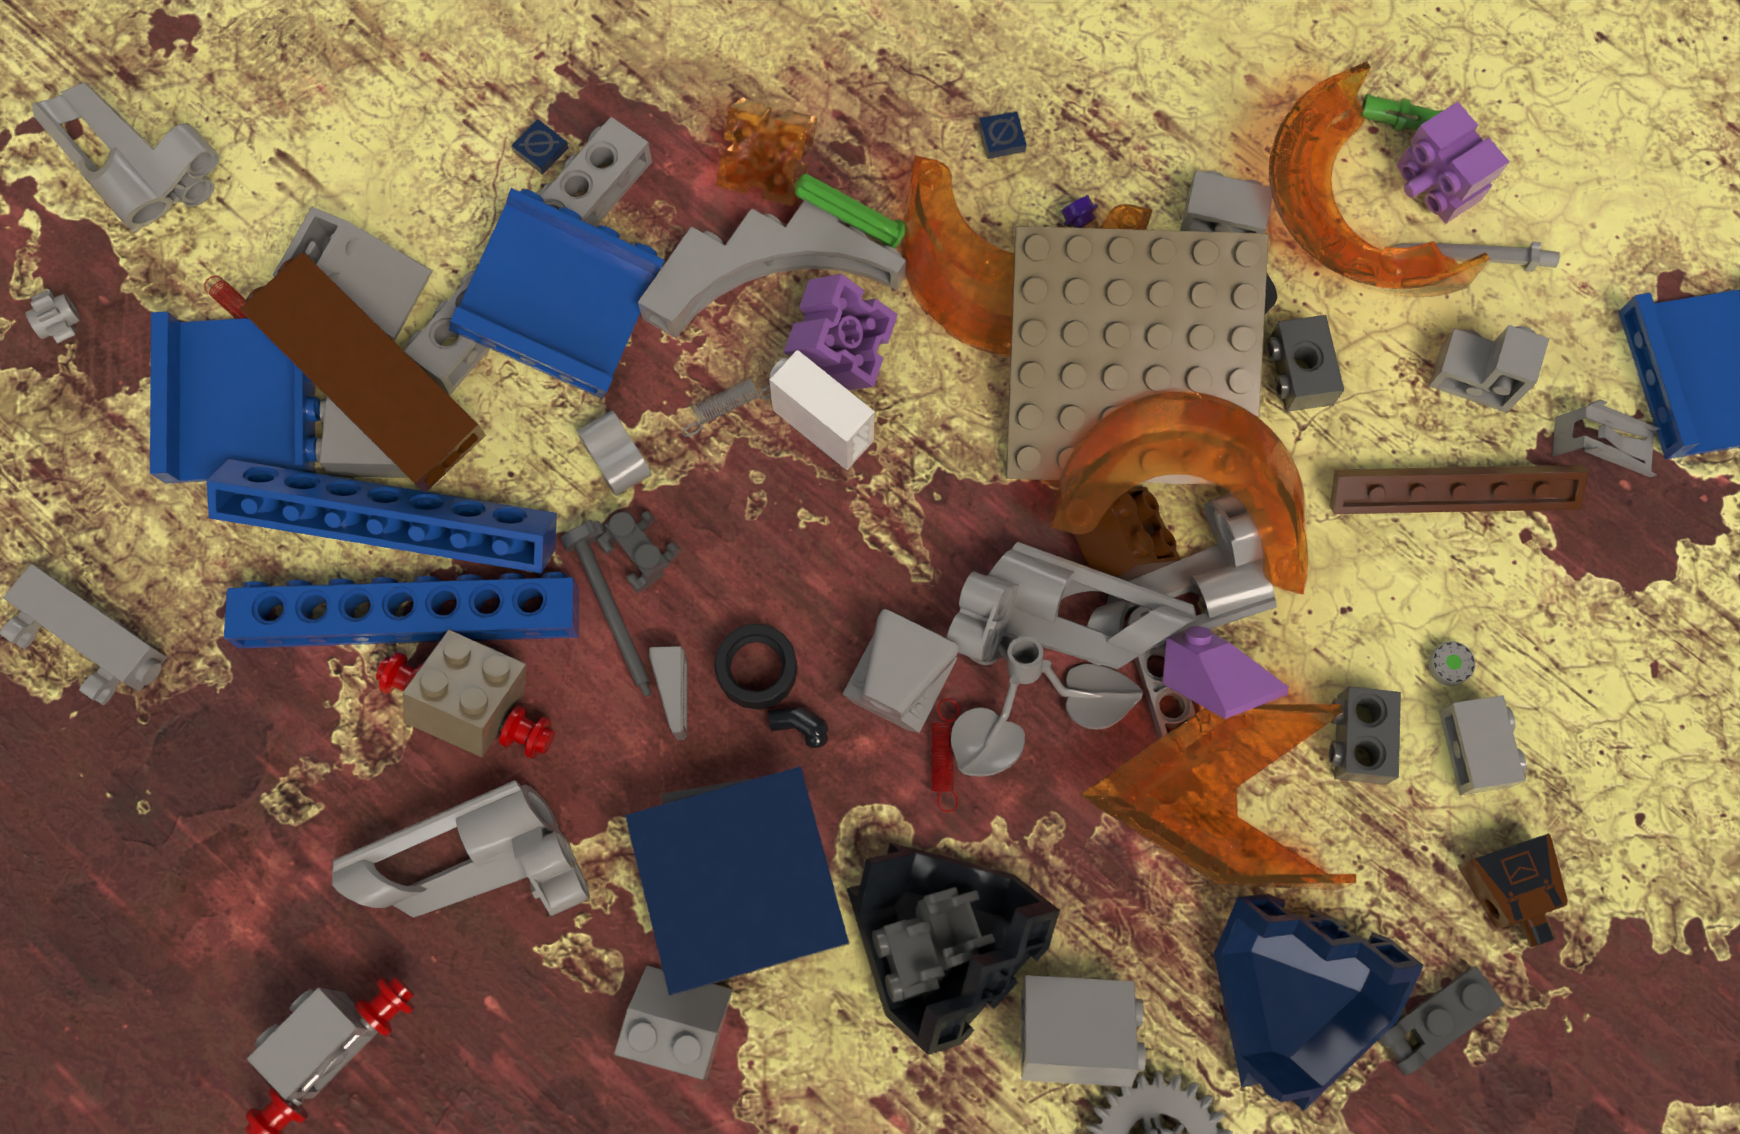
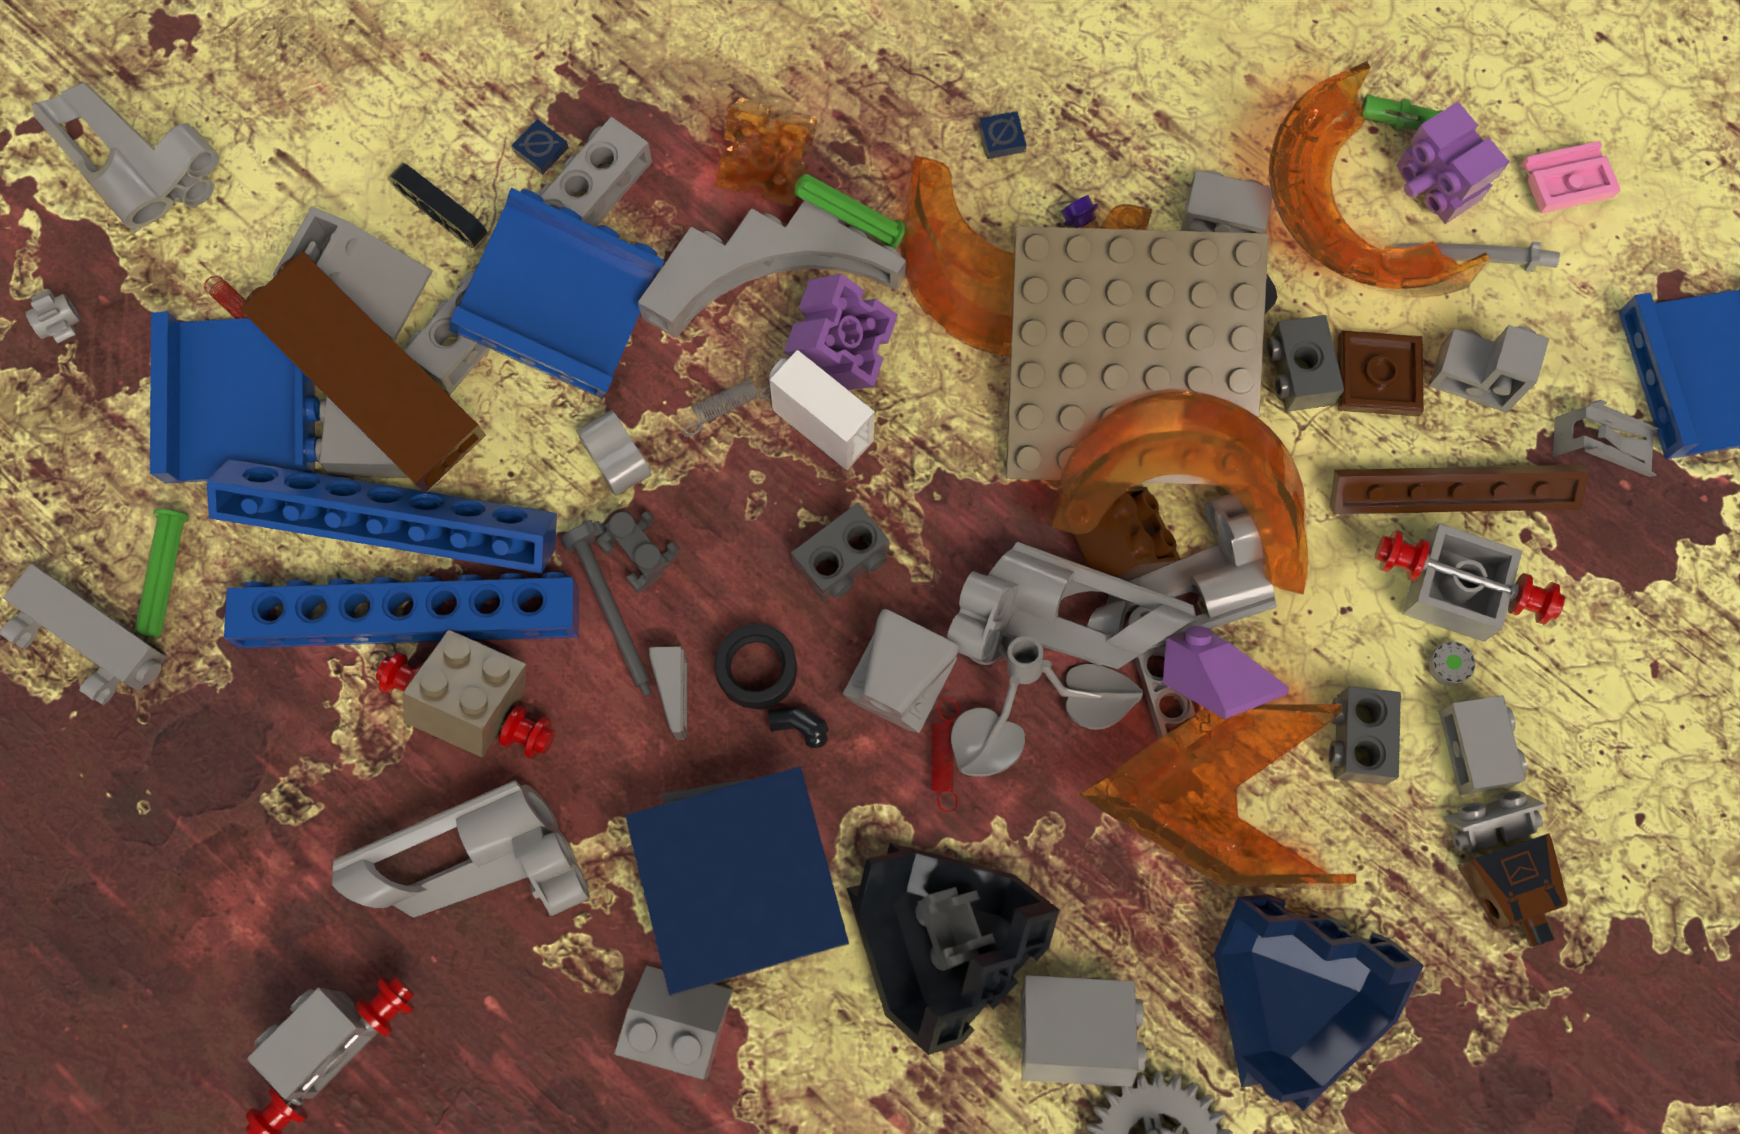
(159, 572): none -> bright green axle
(437, 205): none -> black beam
(833, 546): none -> dark grey brick
(910, 959): dark grey piece -> none
(1381, 373): none -> reddish brown tile
(1441, 1019): dark grey plate -> none
(1466, 582): none -> light grey brick
(1513, 813): none -> light grey hinge
(1570, 177): none -> bright pink plate

